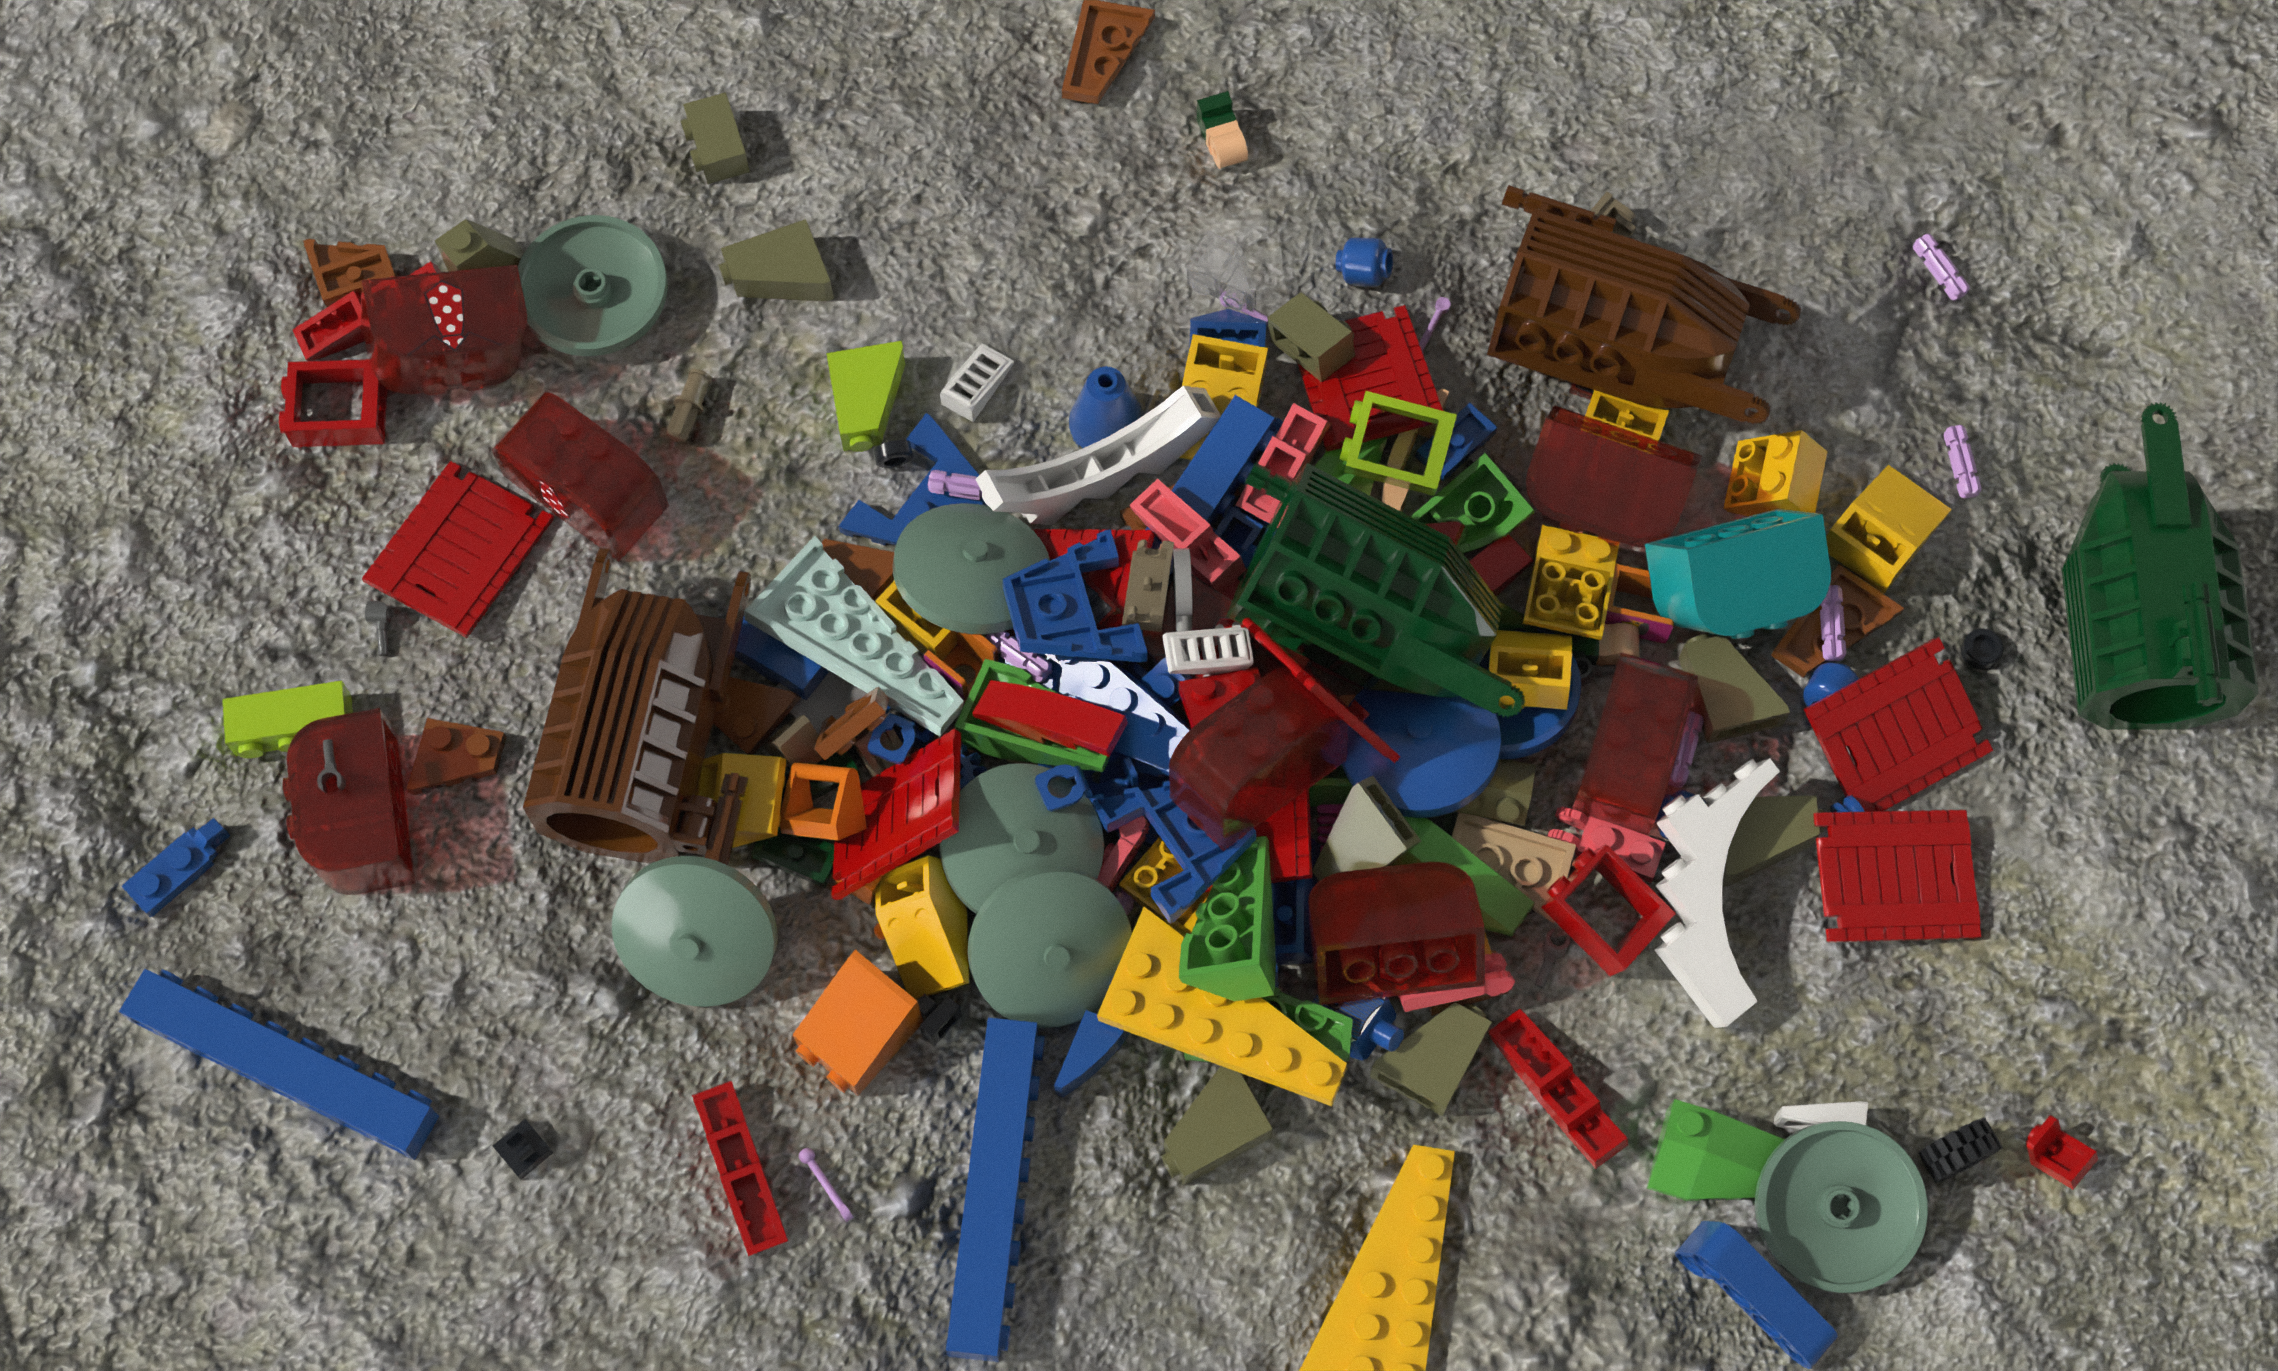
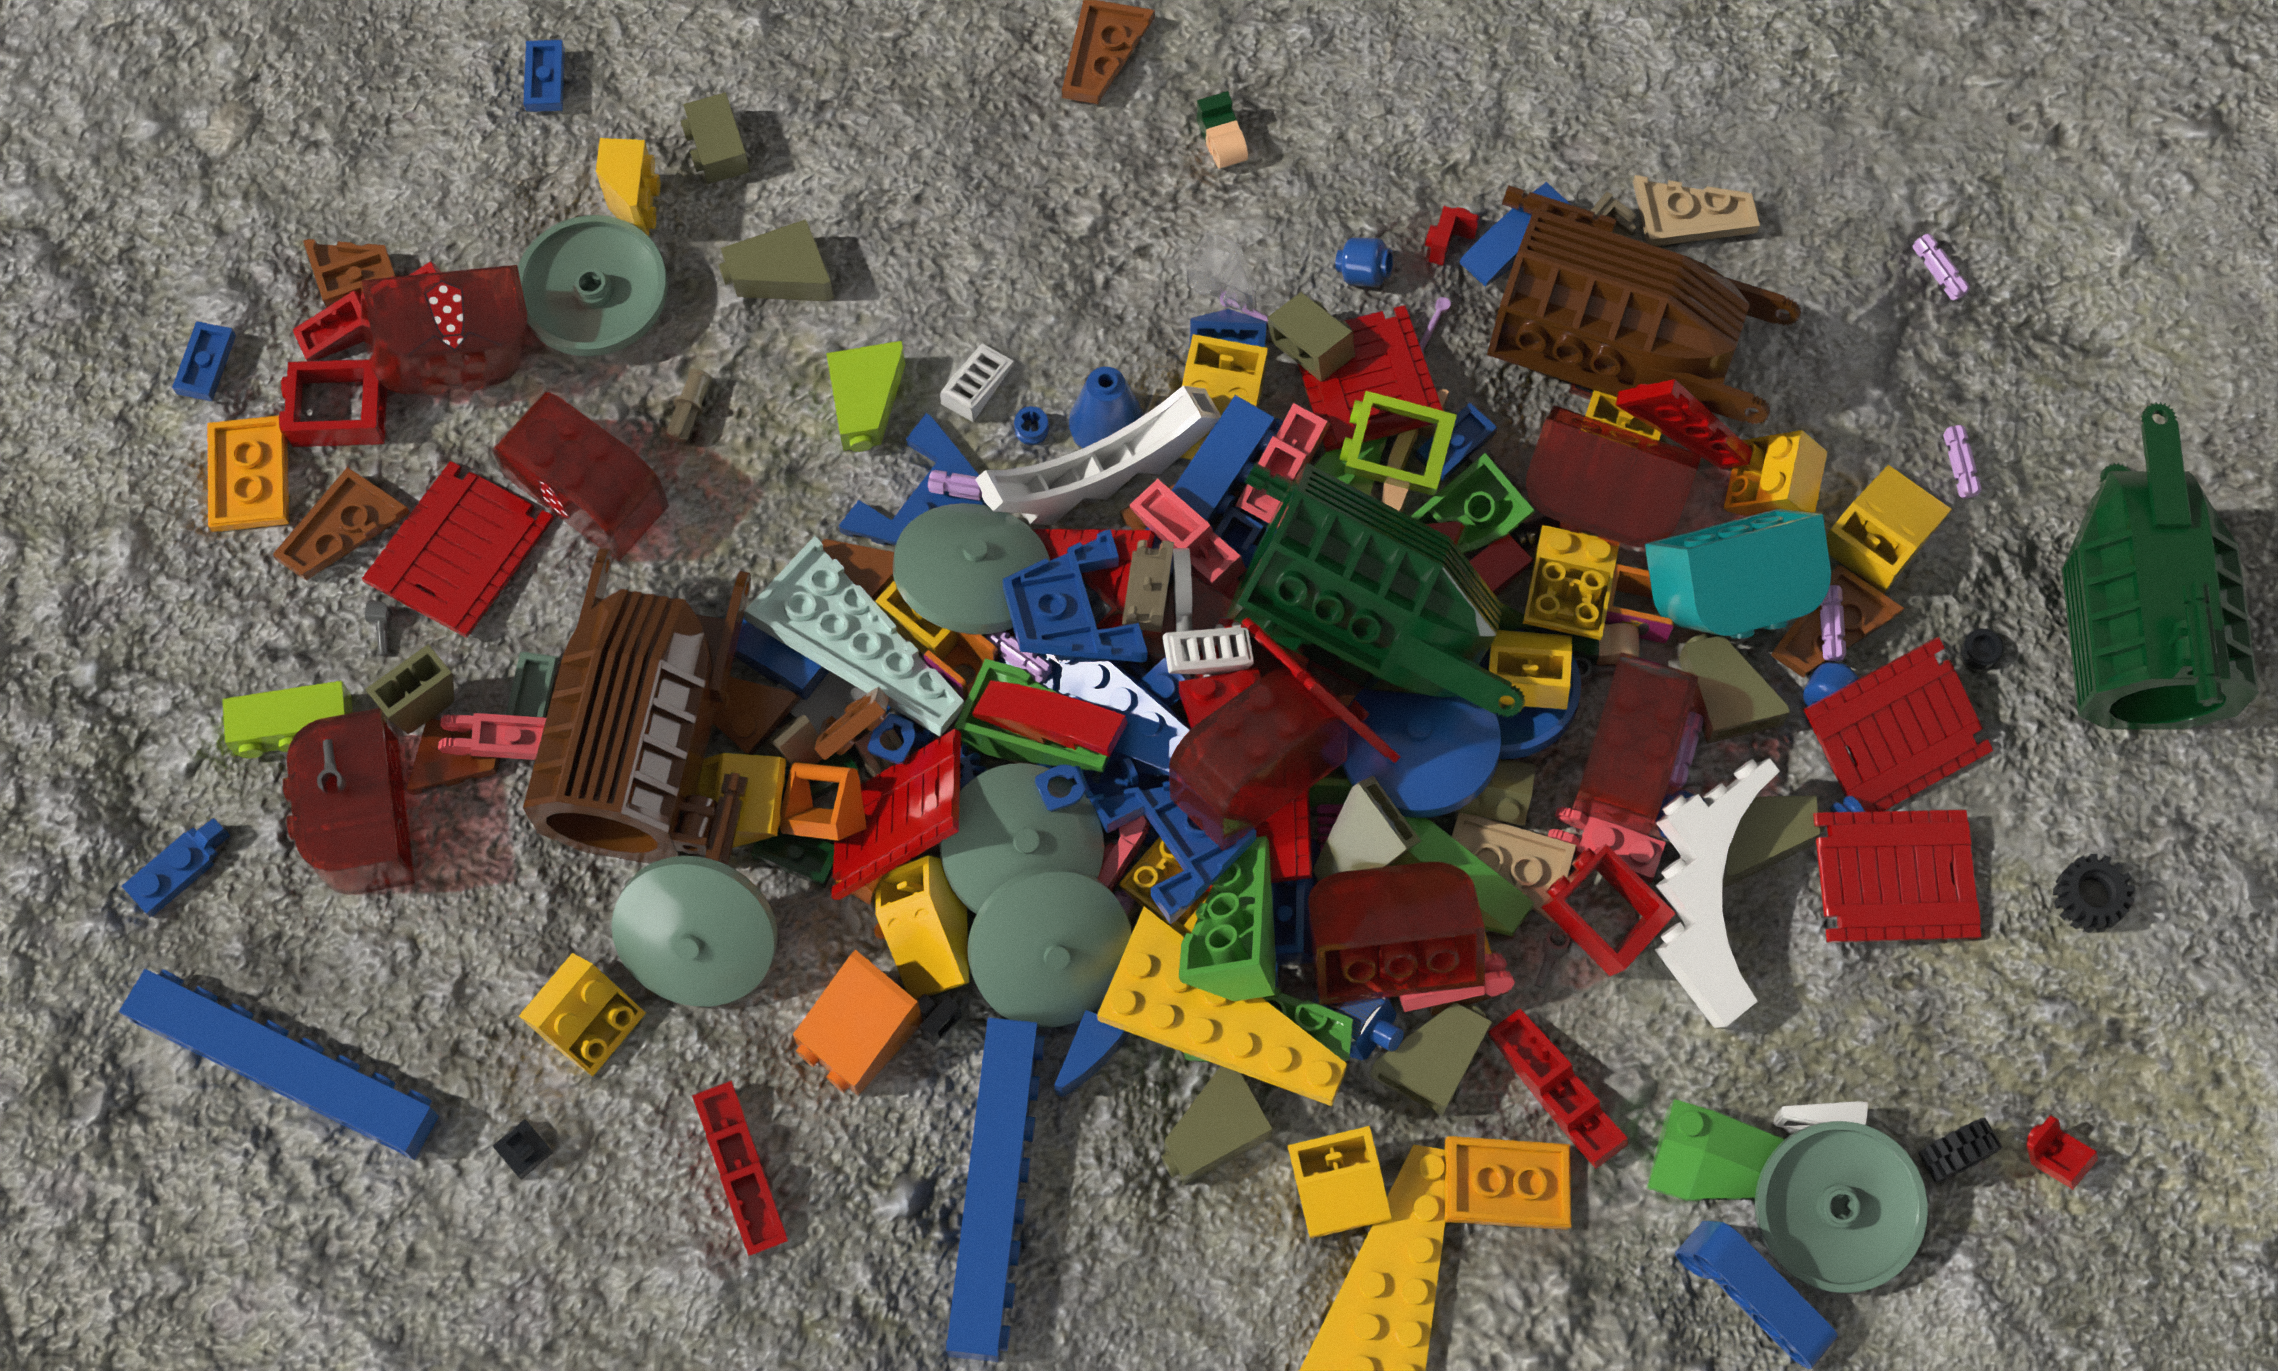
(204, 361): none -> blue plate
(247, 474): none -> light orange tile
(338, 524): none -> dark orange wing
(414, 690): none -> olive torso
(477, 247): olive slope -> none
(493, 735): none -> coral hinge
(532, 685): none -> sand green tile
(544, 75): none -> blue plate
(582, 1014): none -> yellow slope
(628, 181): none -> yellow slope
(807, 1157): lavender hinge -> none
(893, 453): black tile -> none
(1031, 413): none -> blue bush
(1339, 1182): none -> yellow slope
(1452, 222): none -> red bracket
(1498, 247): none -> blue slope
(1507, 1183): none -> light orange tile
(1528, 534): none -> black pin
(1686, 421): none -> red wing
(1690, 214): none -> tan wing
(2110, 877): none -> black tyre

